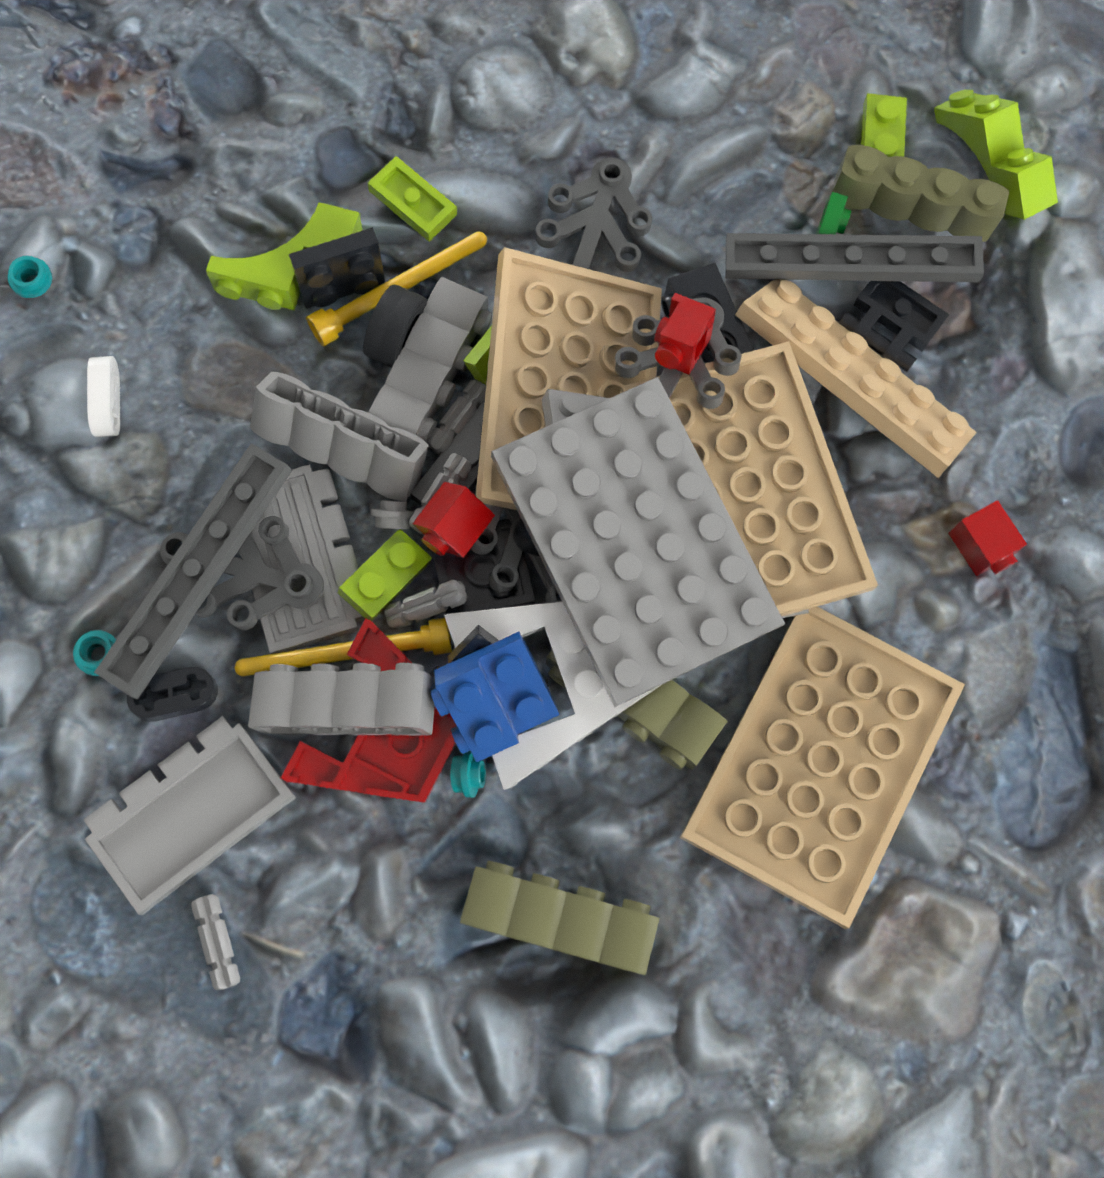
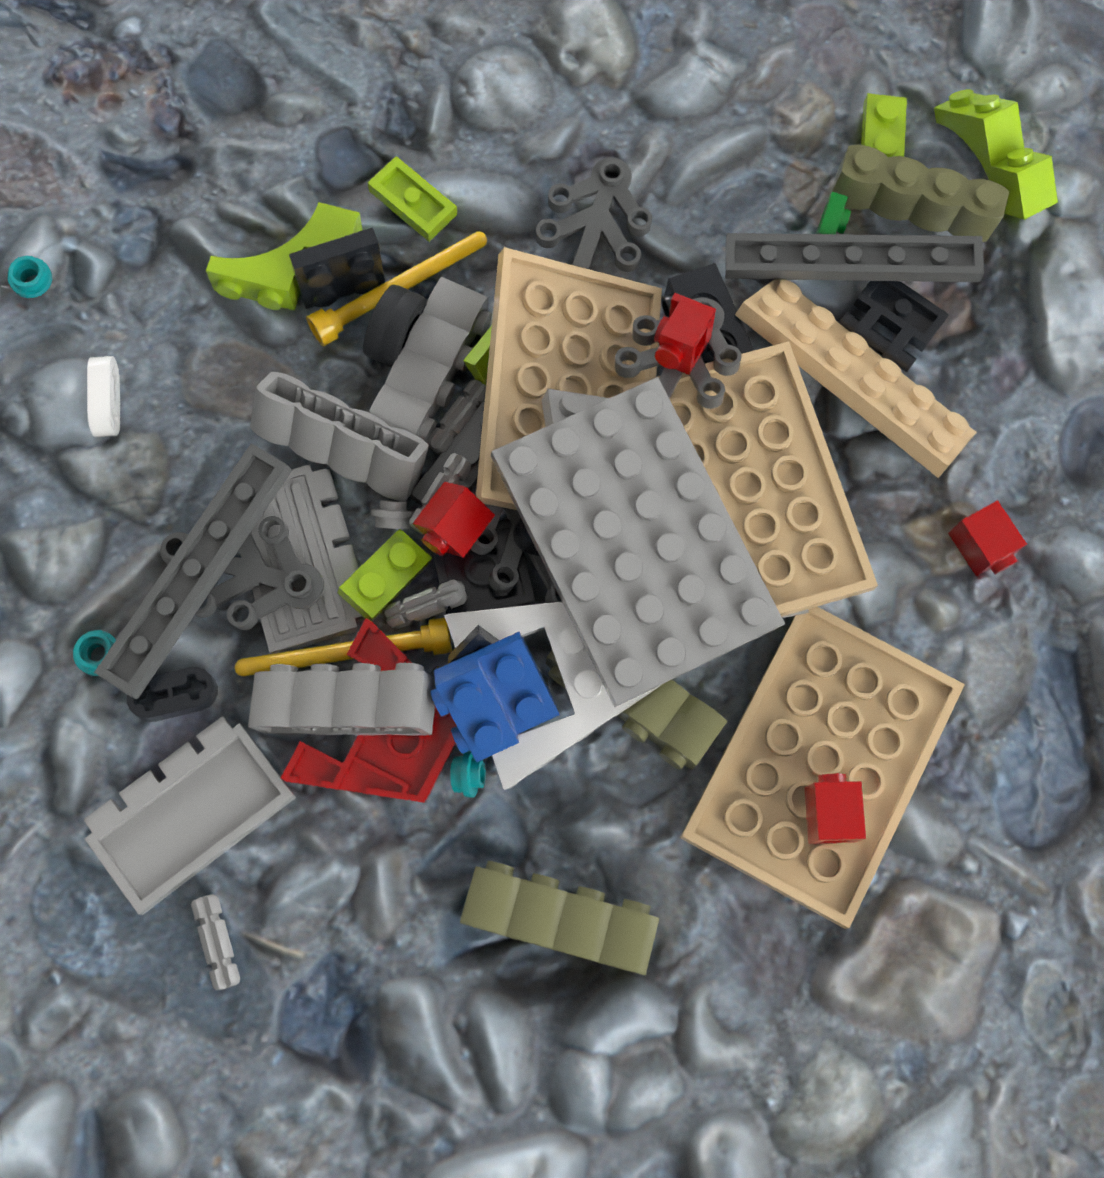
(835, 810): none -> red brick

